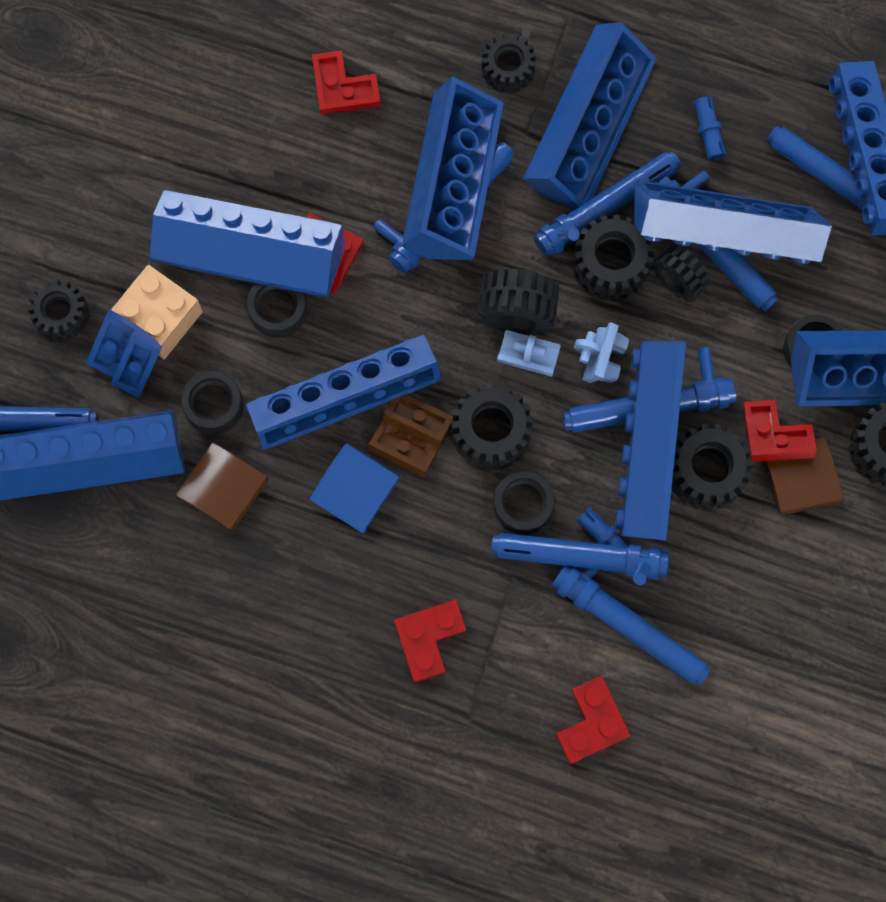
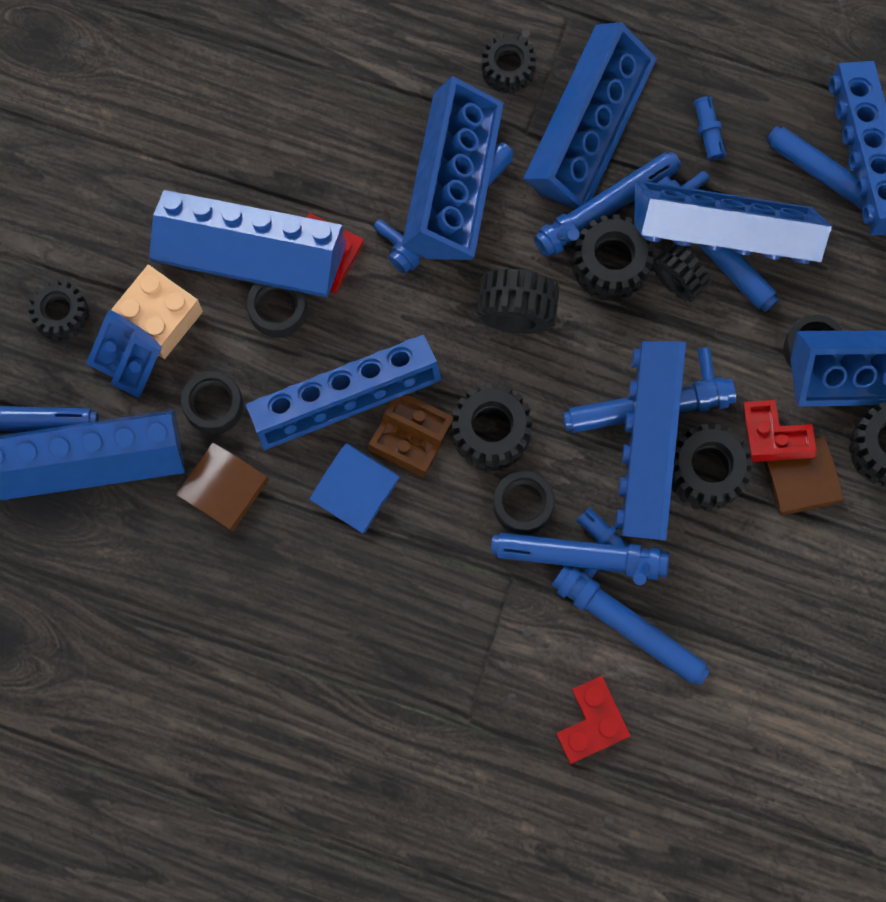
(341, 93): red plate -> none
(422, 631): red plate -> none
(528, 353): light blue hips -> none
(596, 352): light blue hips -> none

